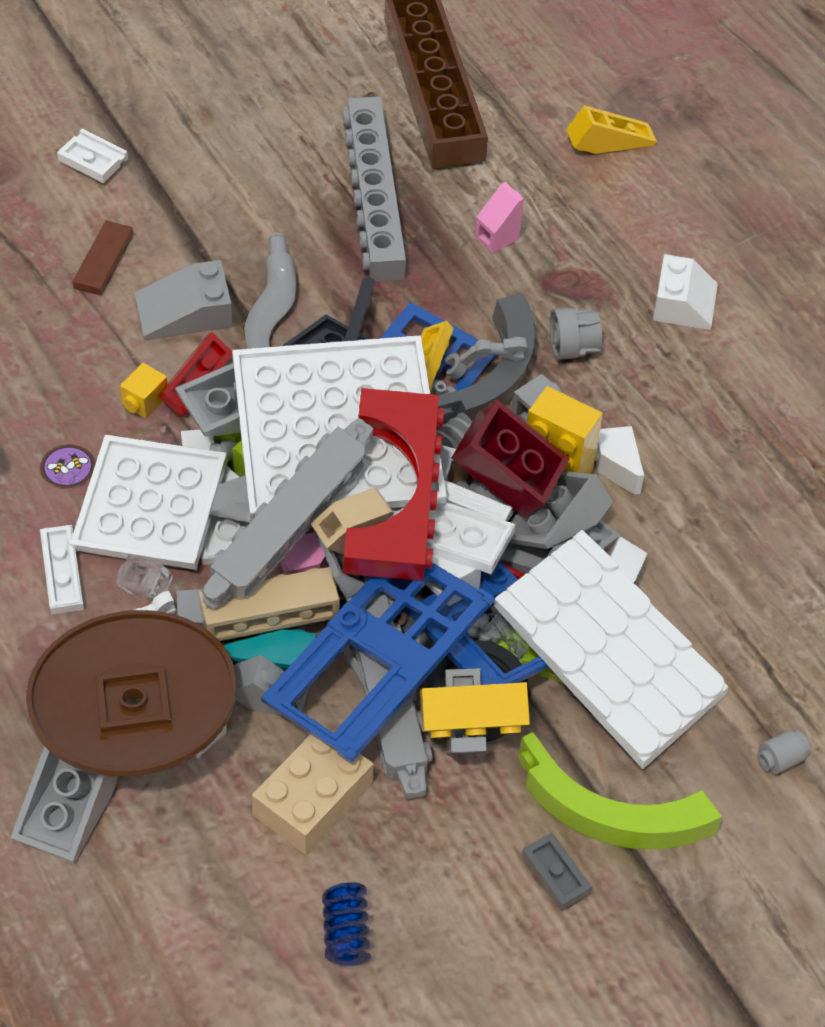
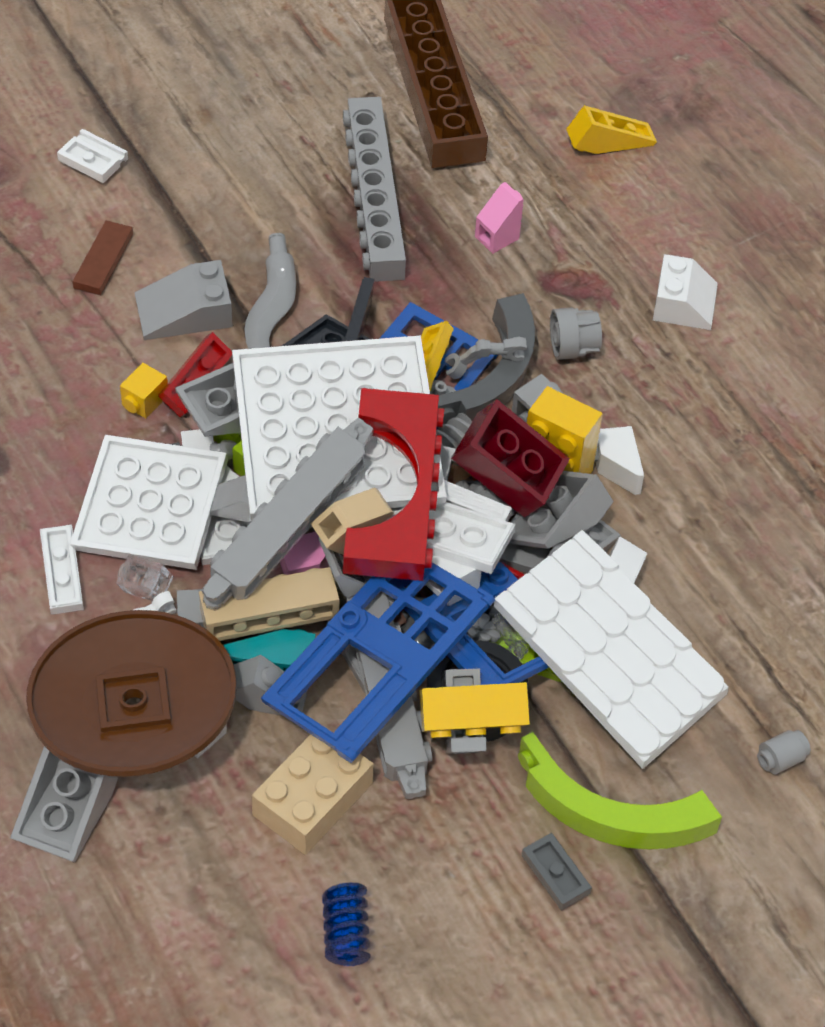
(67, 466): sticker -> none

